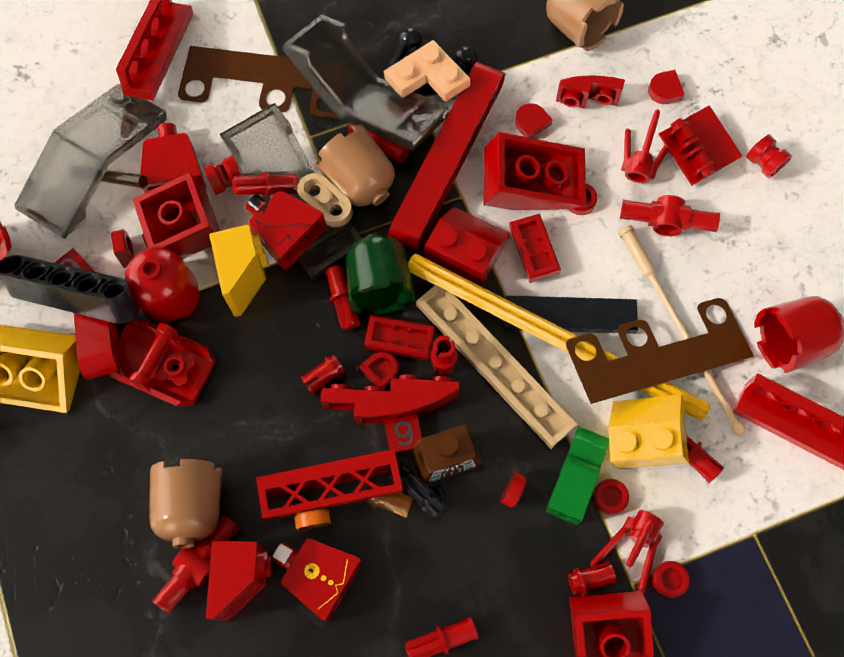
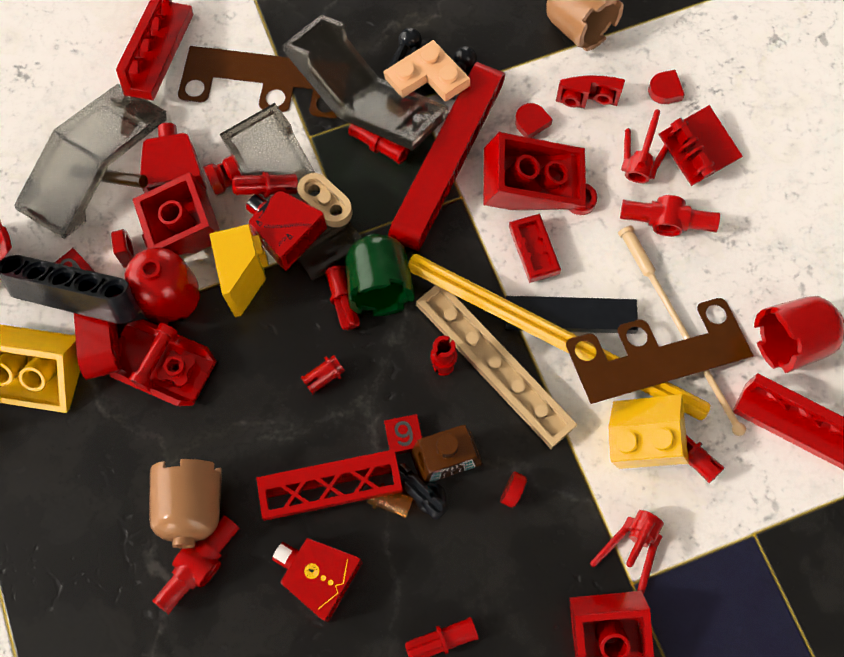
(235, 577): red slope -> none
(312, 519): orange tile -> none
(357, 167): medium nougat cylinder -> none
(380, 369): red tile -> none
(399, 337): red plate -> none
(405, 398): red slope -> none
(466, 245): red slope -> none
(578, 476): green piece -> none
(591, 578): red pin -> none
(611, 497): red tile -> none
(670, 579): red tile -> none
(768, 156): red wheel -> none

